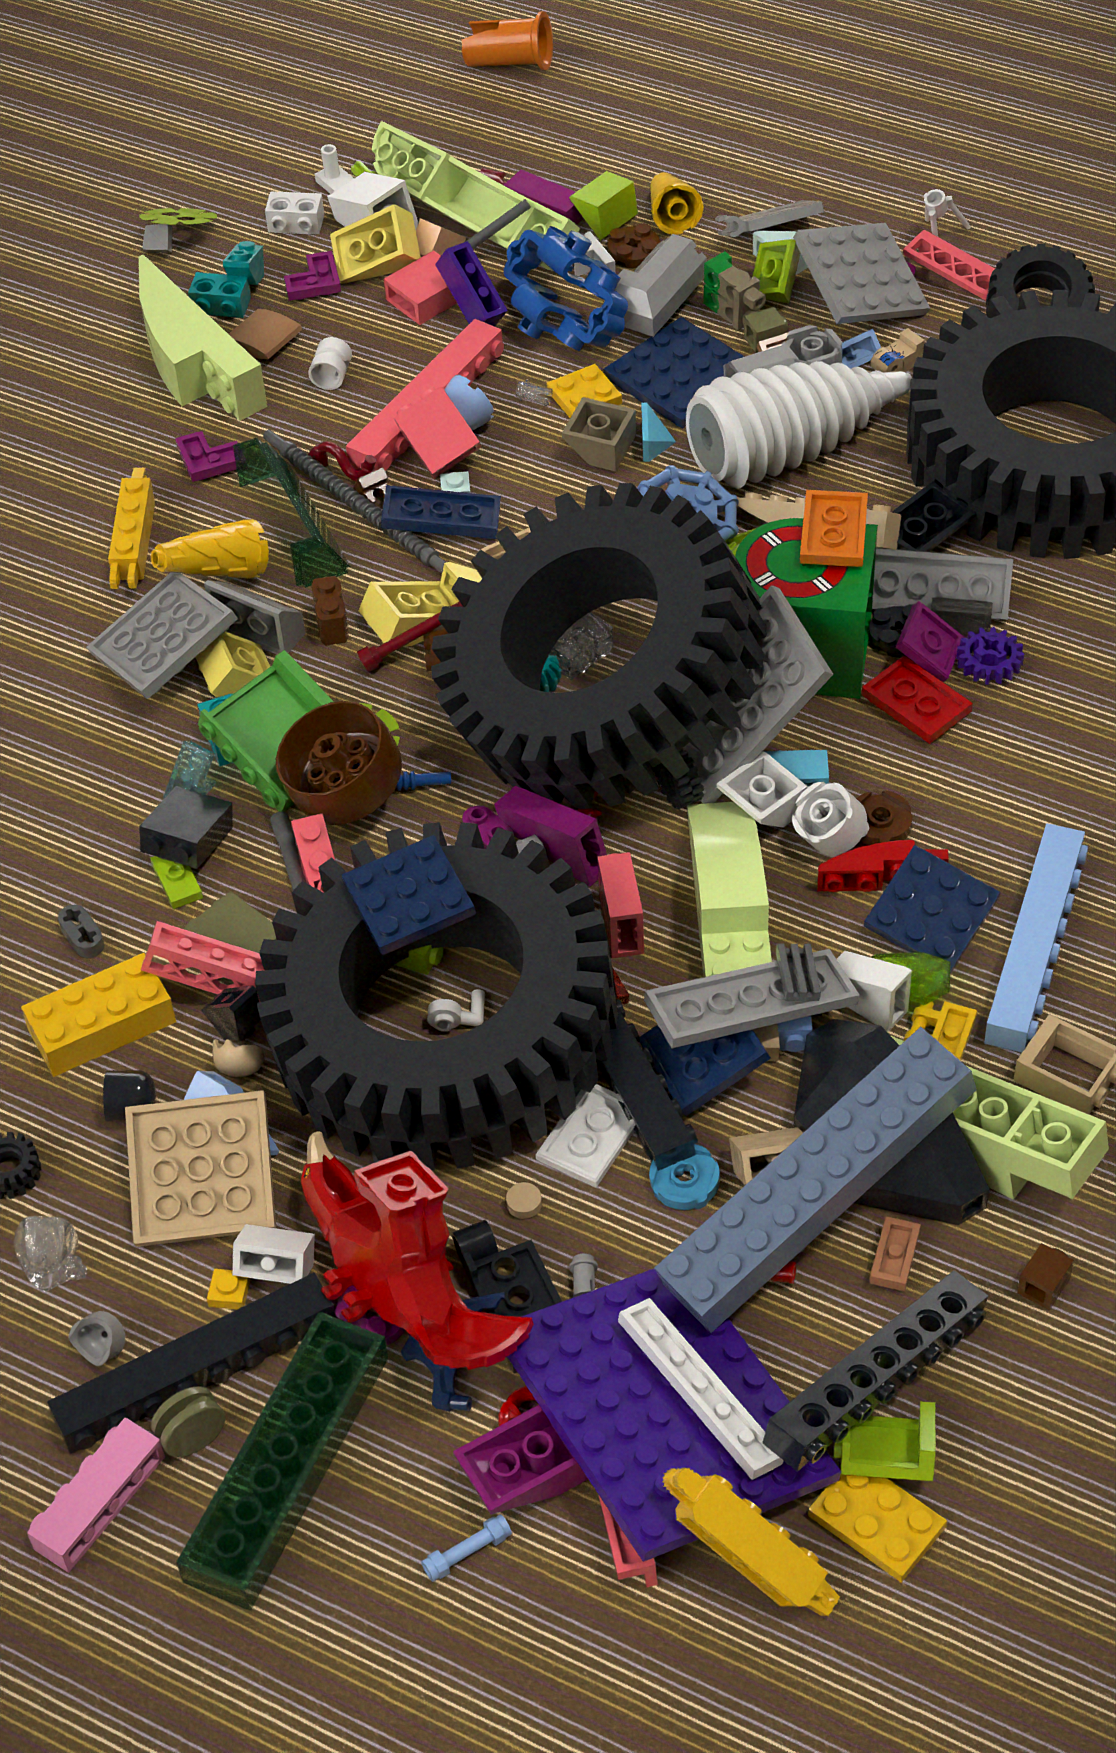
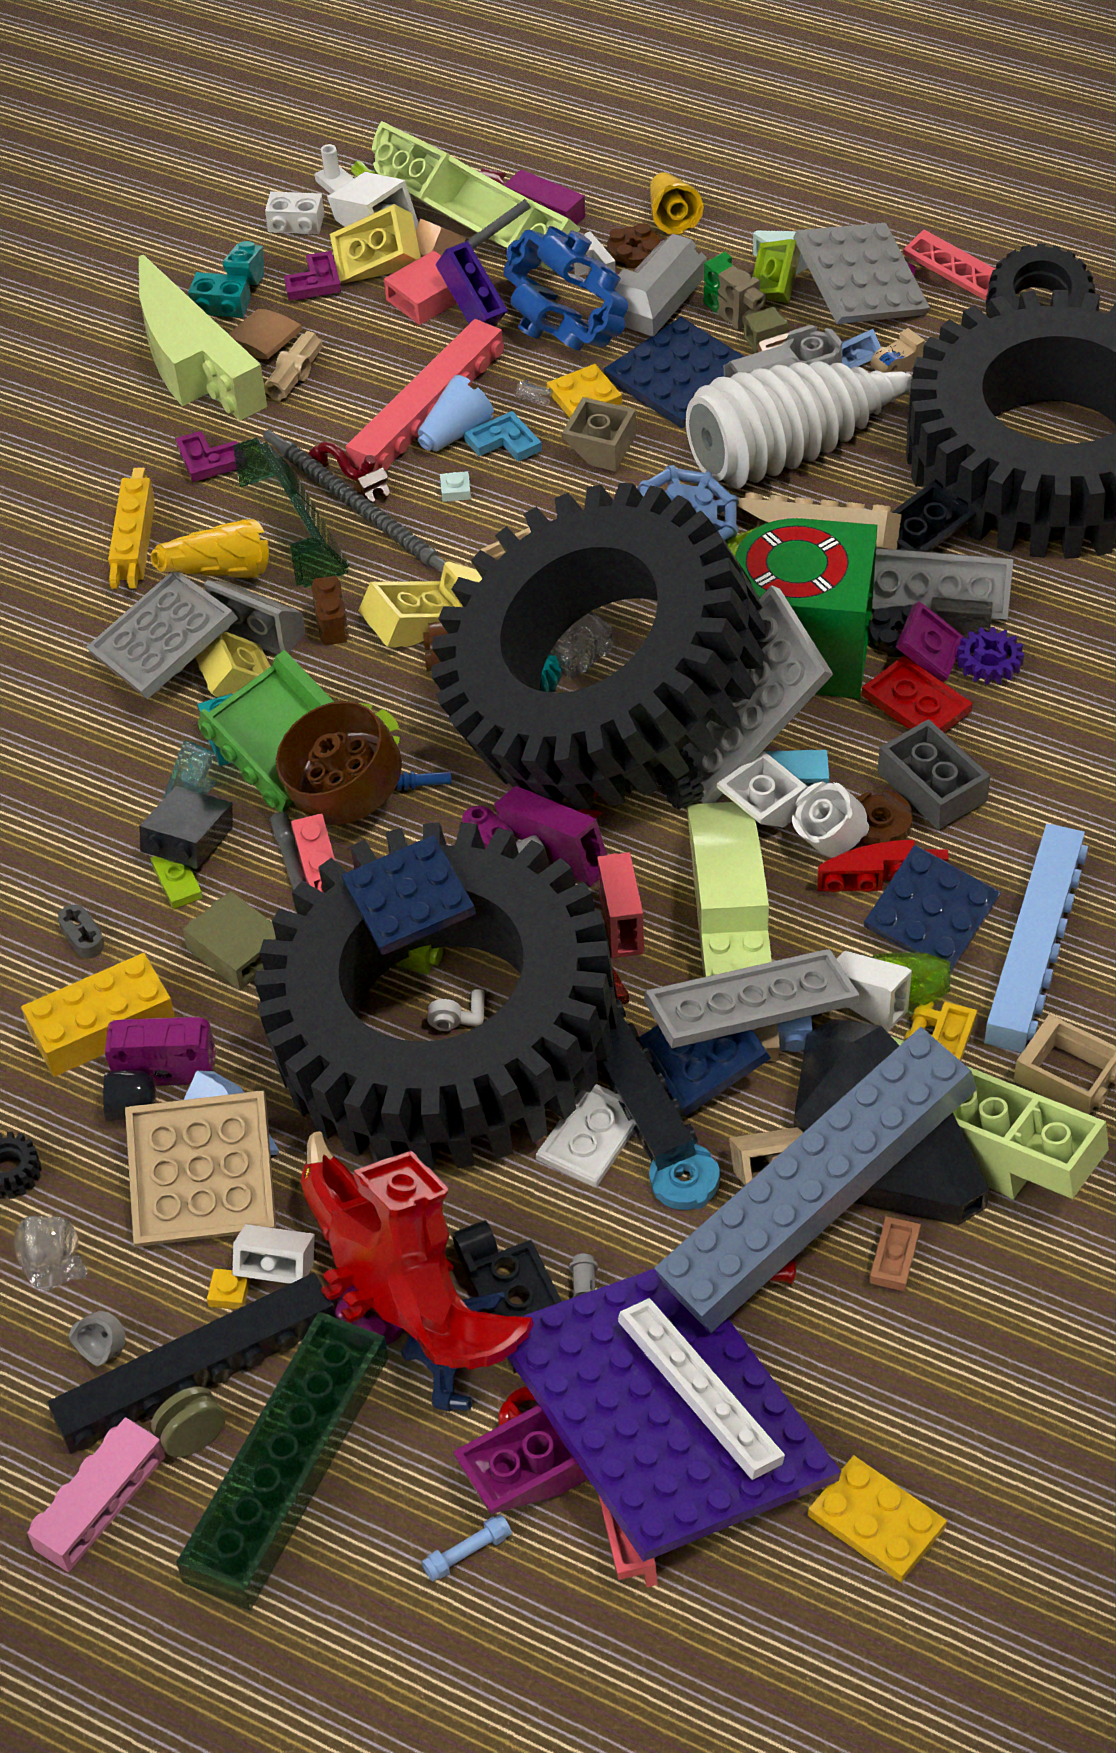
(158, 238): light grey slope -> none
(162, 1047): none -> magenta axle
(183, 212): lime piece -> none
(209, 955): coral fence -> none
(234, 1012): black slope -> none
(238, 1060): tan hair -> none
(293, 366): none -> tan piece
(330, 363): white wheel -> none
(373, 656): dark red piece -> none
(436, 431): coral brick -> none
(440, 512): dark blue tile -> none
(506, 432): none -> dark azure plate
(510, 42): orange piece -> none
(523, 1200): tan tile -> none
(606, 203): lime slope -> none
(654, 434): medium azure slope -> none
(749, 1541): yellow hinge -> none
(769, 217): light grey tile -> none
(796, 954): dark grey tile -> none
(834, 528): orange plate -> none
(875, 1371): black brick -> none
(891, 1447): lime panel -> none
(933, 774): none -> dark grey brick
(936, 206): white plant -> none
(1045, 1276): reddish brown brick -> none

